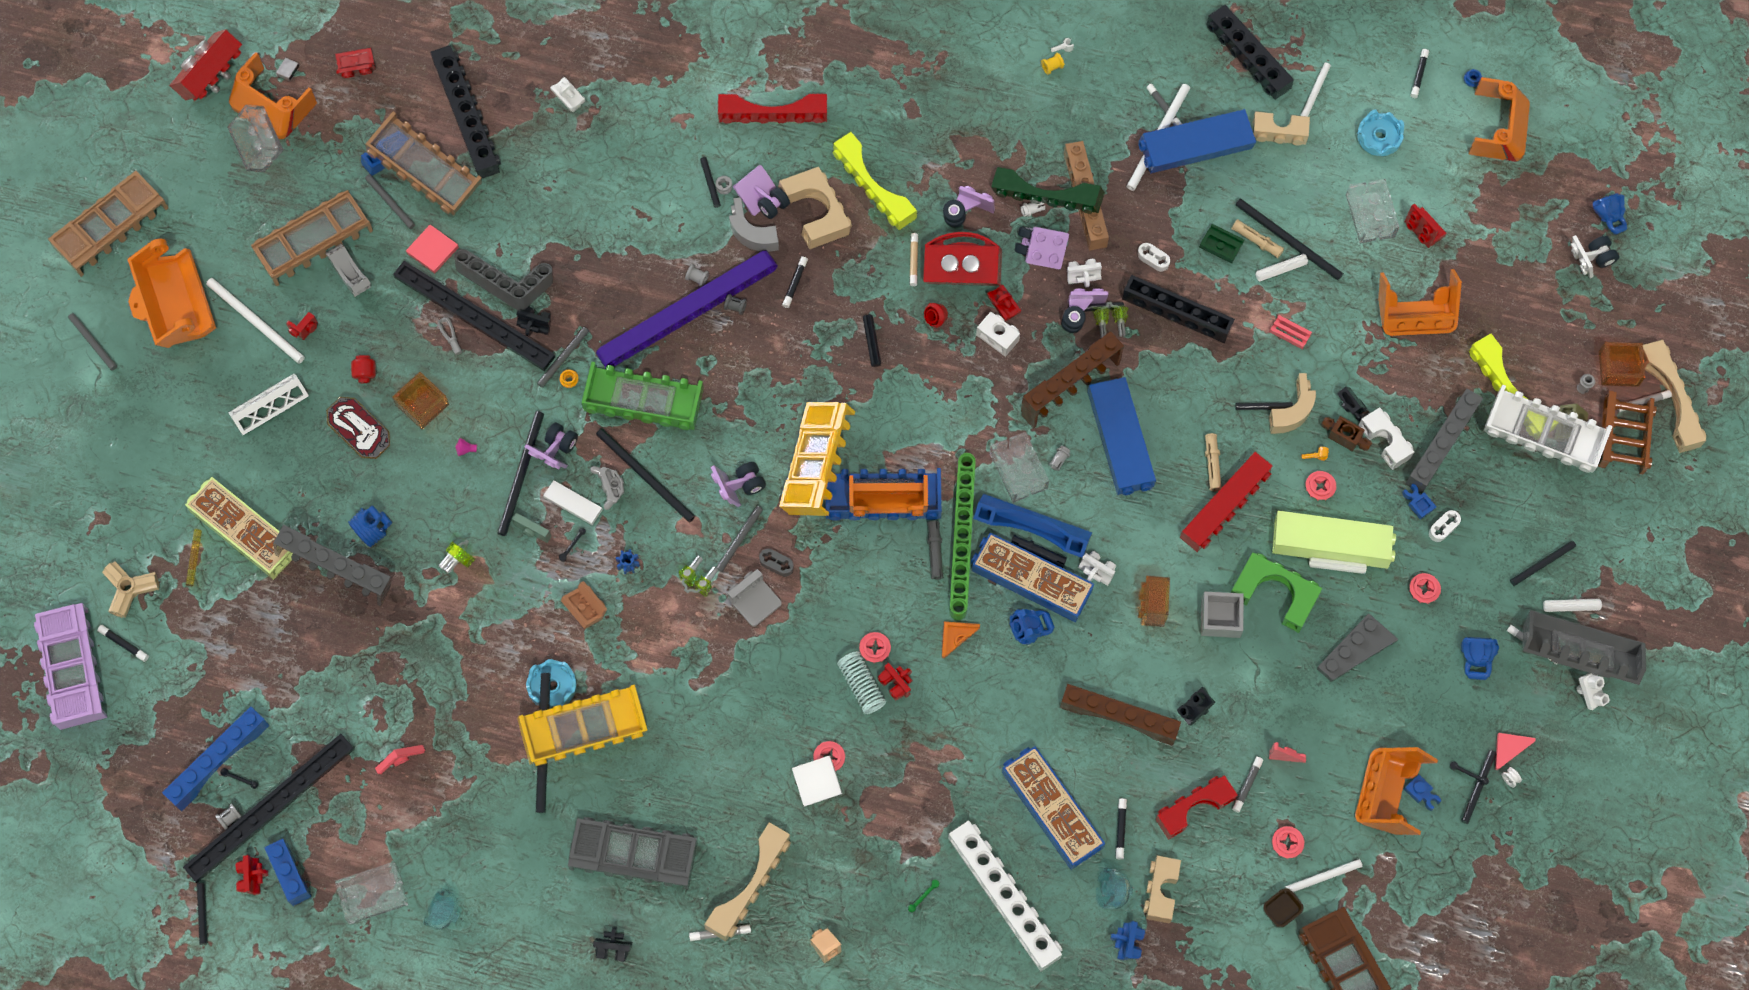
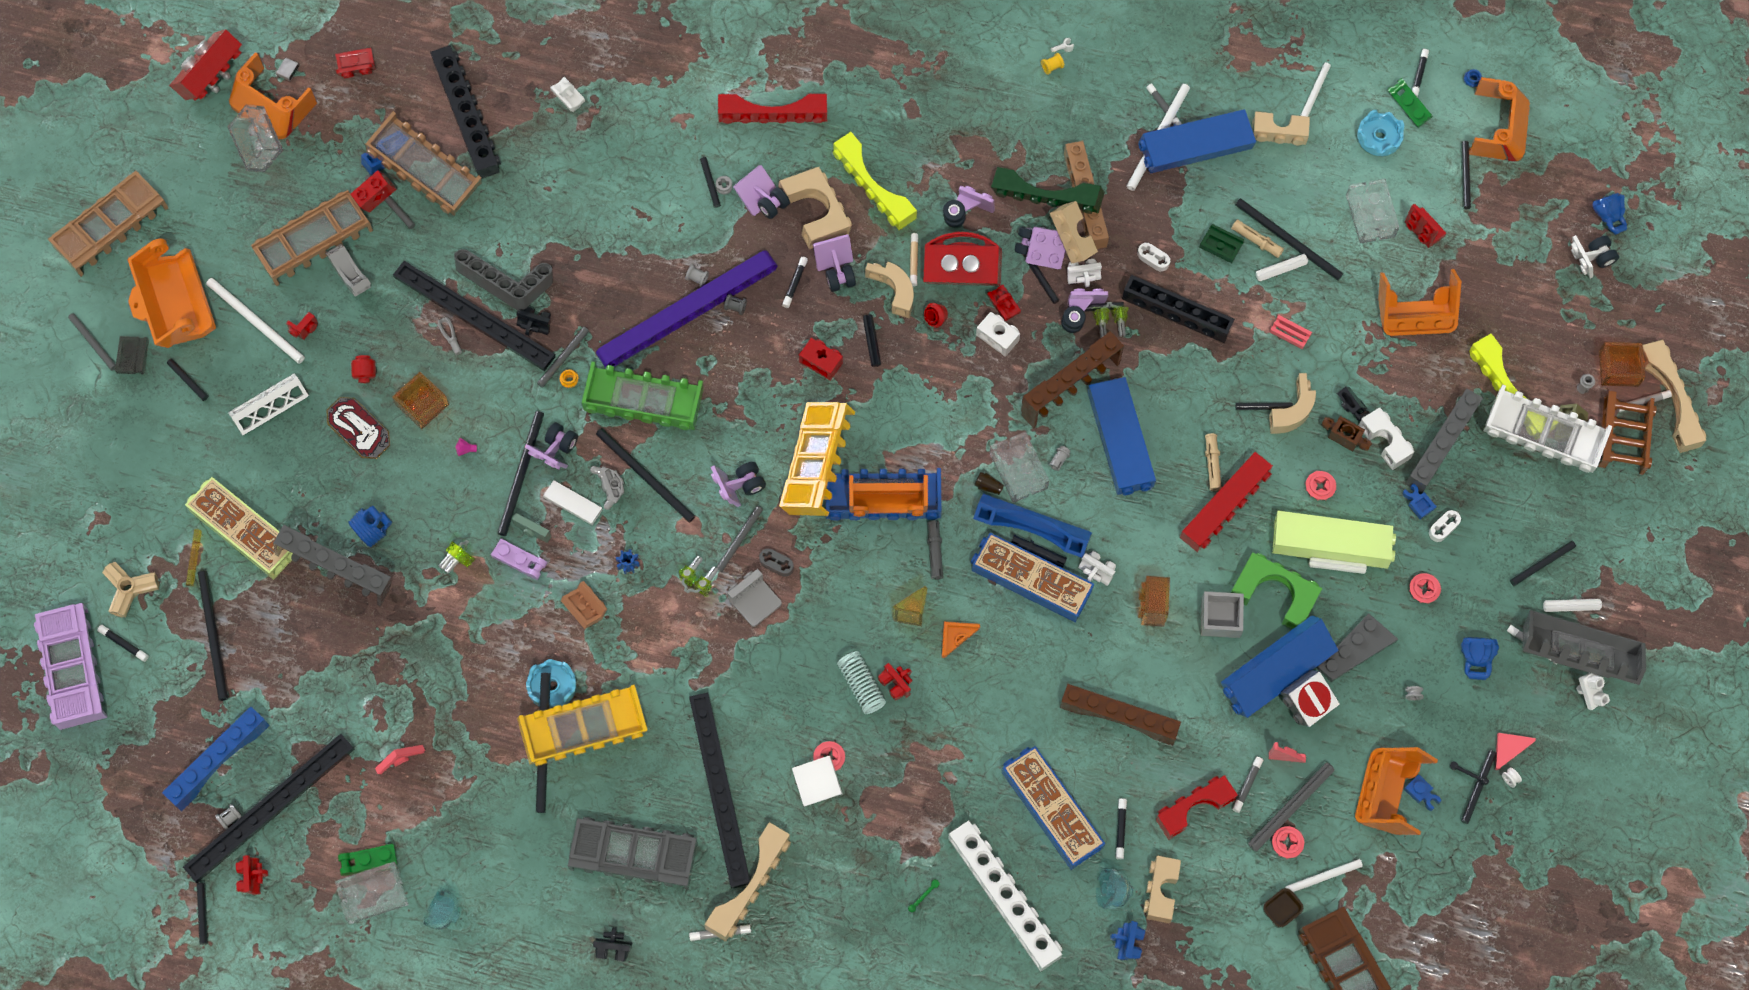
(131, 355): none -> clear smoke plate
(187, 379): none -> black bar
(213, 636): none -> black piece
(224, 772): black hinge -> none
(287, 872): blue arch -> none
(367, 859): none -> green plate
(373, 191): none -> red brick
(432, 249): coral tile -> none
(518, 559): none -> lavender plate
(563, 557): black hinge -> none
(719, 790): none -> black plate
(750, 236): light grey arch -> none
(825, 366): none -> red brick
(825, 944): light nougat slope -> none
(833, 254): none -> lavender plate
(882, 642): coral gear -> none
(898, 281): none -> tan arch
(912, 608): none -> clear yellow slope
(960, 544): bright green beam -> none
(989, 484): none -> dark brown cone
(1028, 209): white pin -> none
(1028, 626): blue piece -> none
(1044, 283): none -> black bar
(1066, 221): none -> tan arch
(1196, 706): black hips -> none
(1249, 43): black brick -> none
(1279, 666): none -> blue brick
(1290, 807): none -> dark grey axle
(1309, 698): none -> piece
(1321, 455): light orange hand -> none
(1410, 103): none -> green plate
(1414, 693): none -> light grey bush
(1466, 175): none -> black bar

